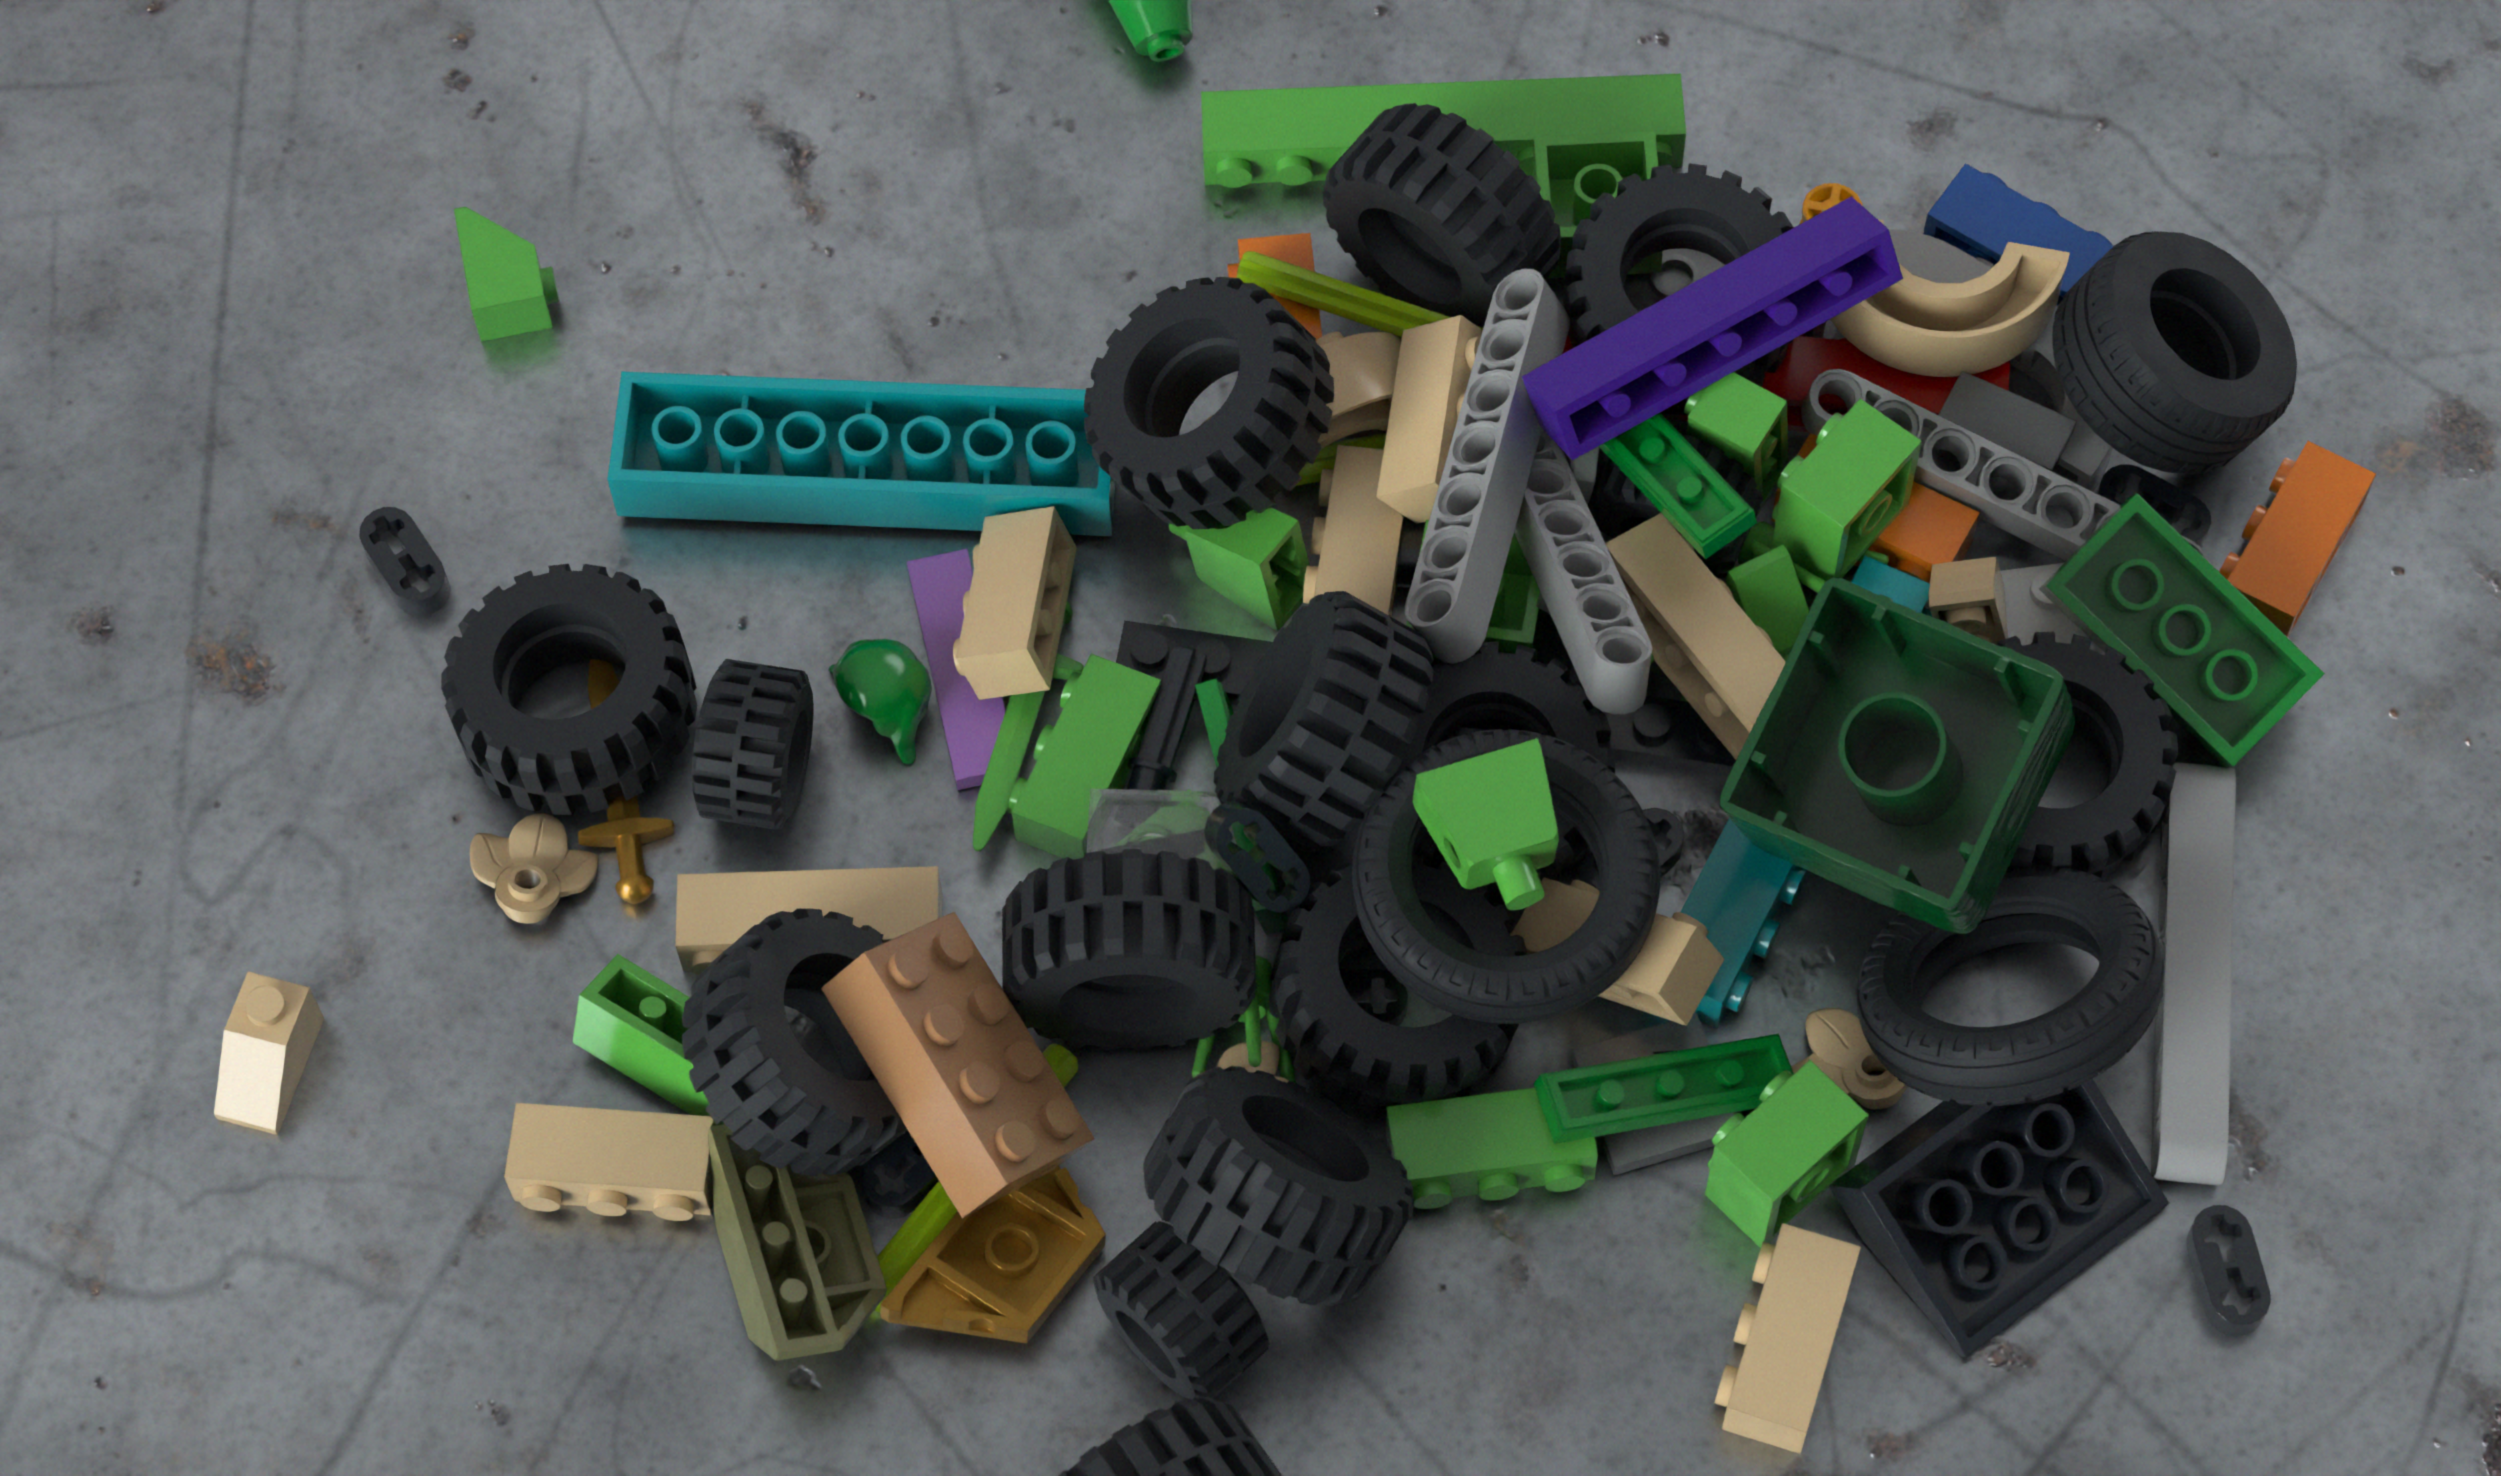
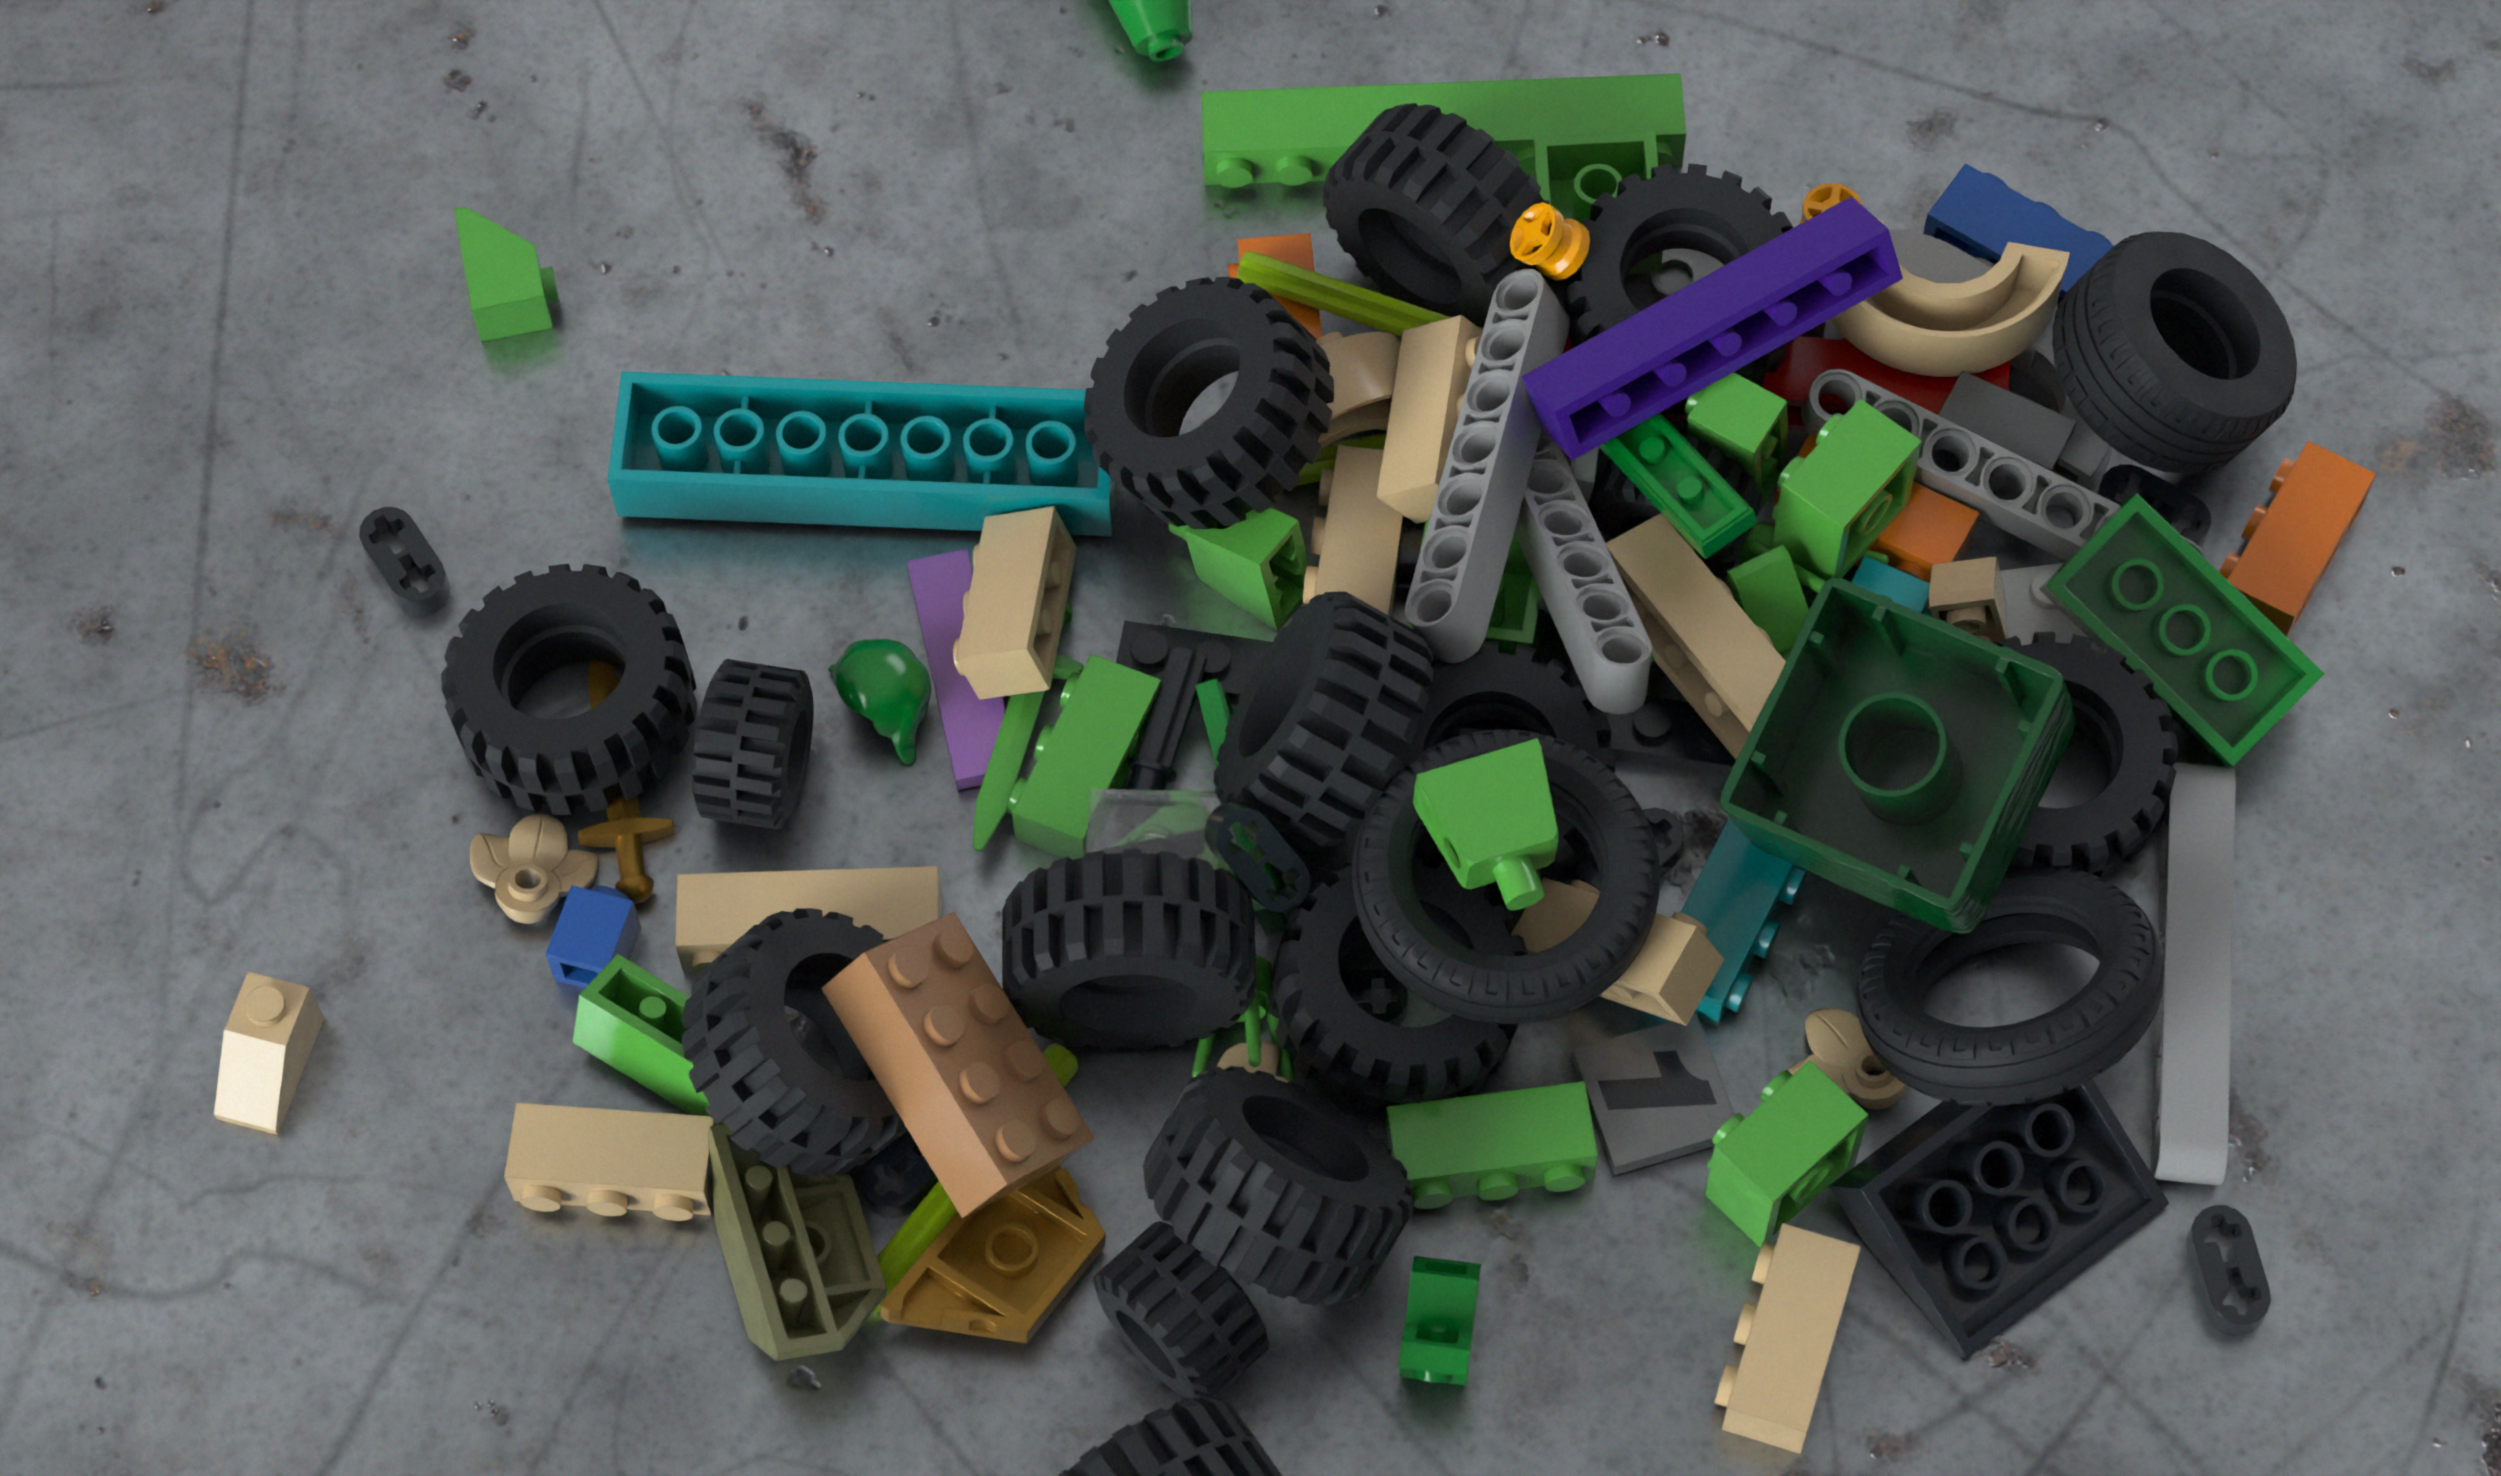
(591, 933): none -> blue brick
(1439, 1320): none -> green brick
(1549, 241): none -> light orange wheel
(1659, 1088): green tile -> none

